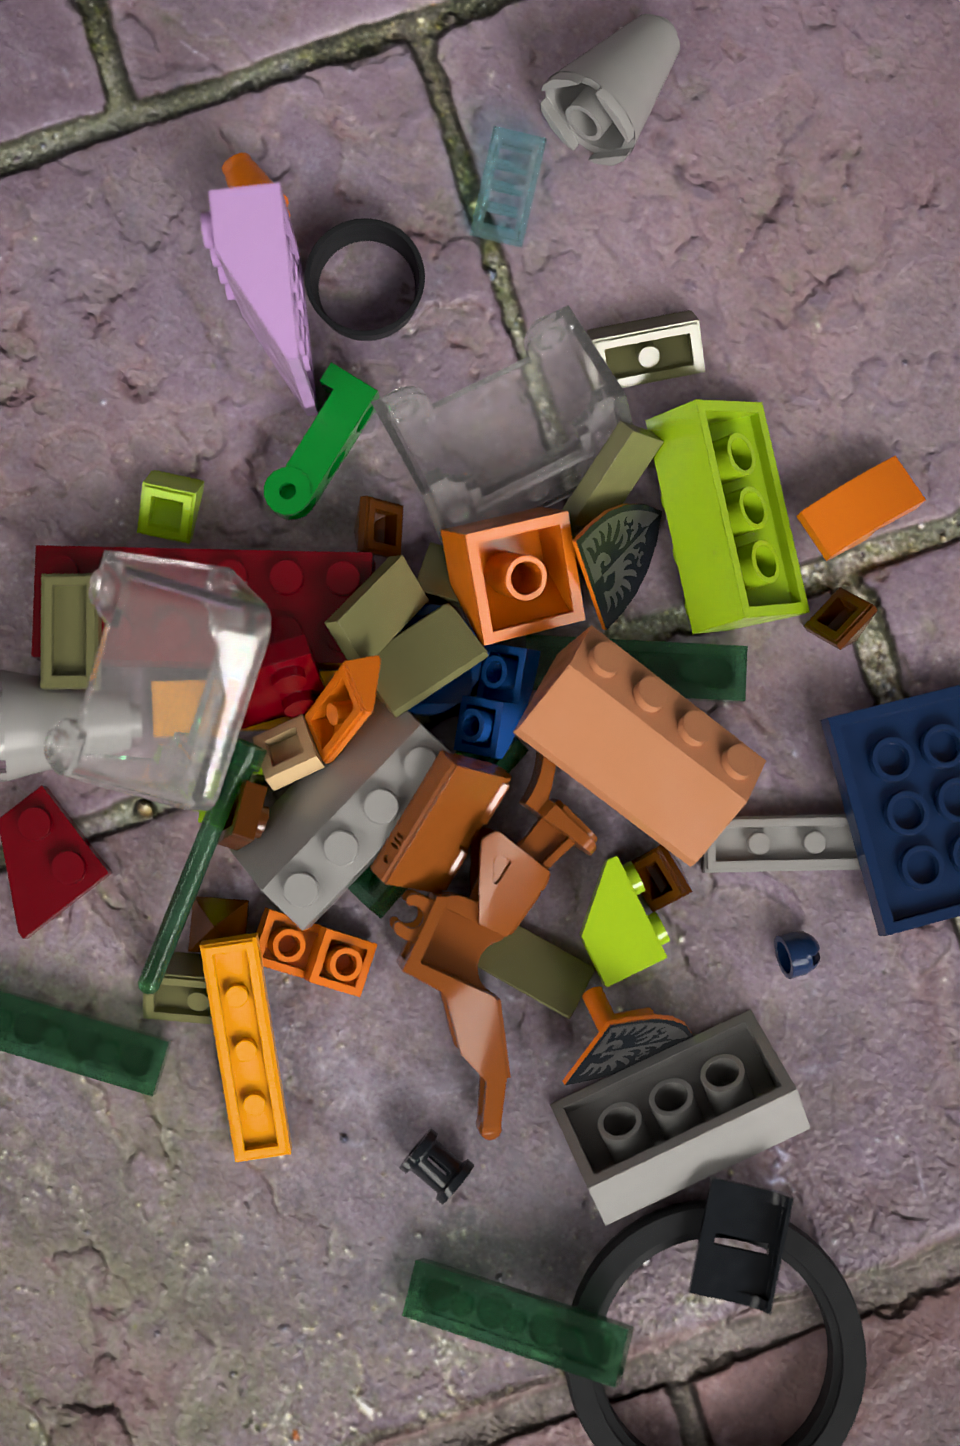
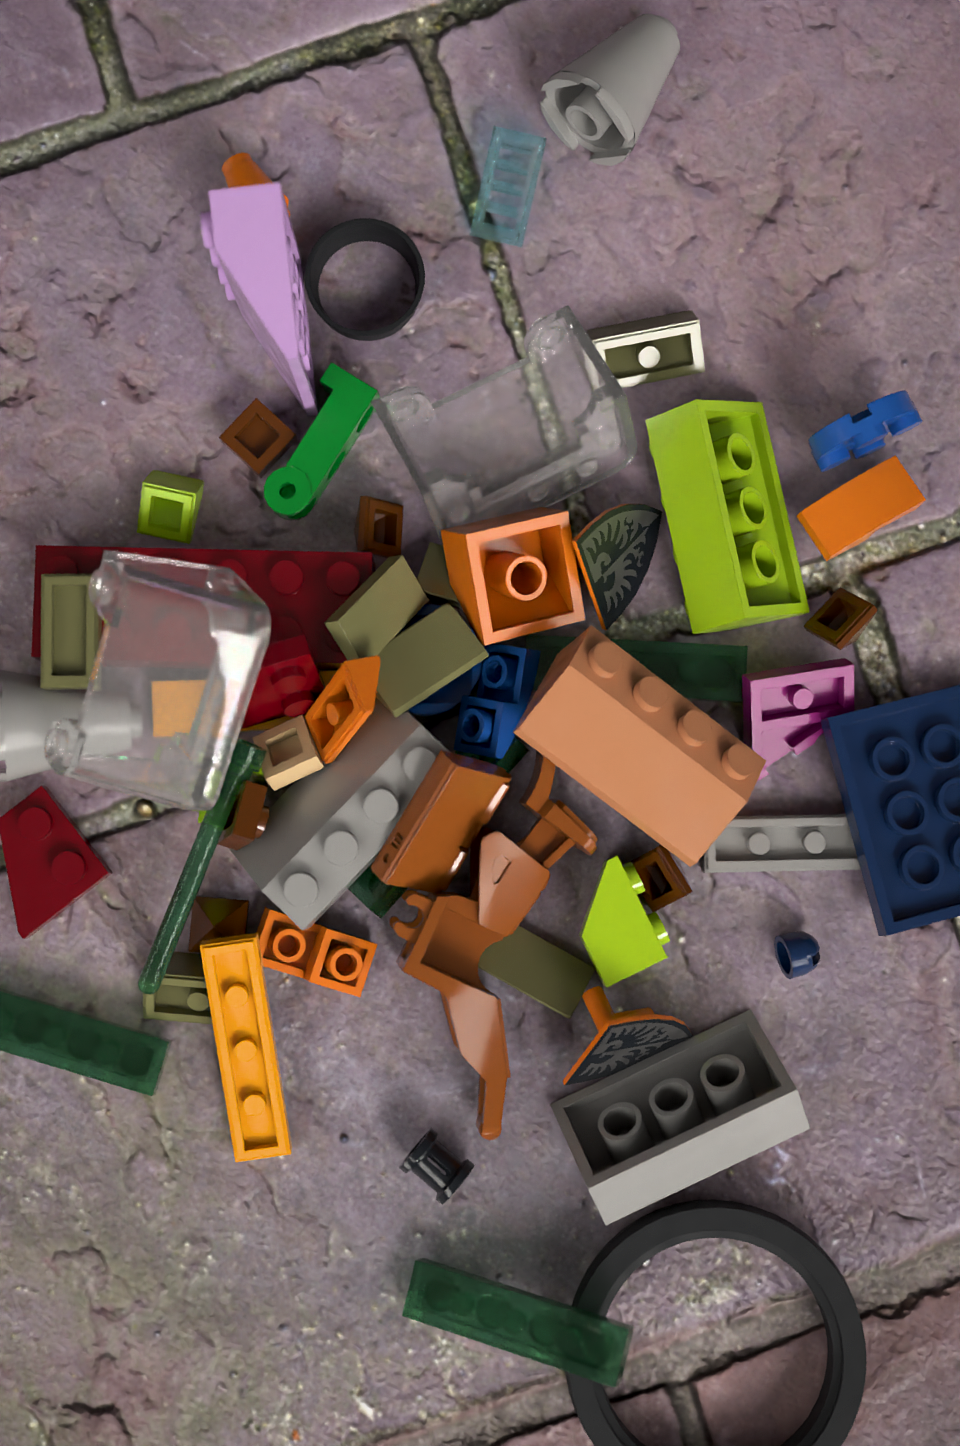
(258, 438): none -> reddish brown plate
(612, 472): olive tile -> none
(735, 1272): black piece -> none
(788, 703): none -> magenta wing
(864, 431): none -> blue plate

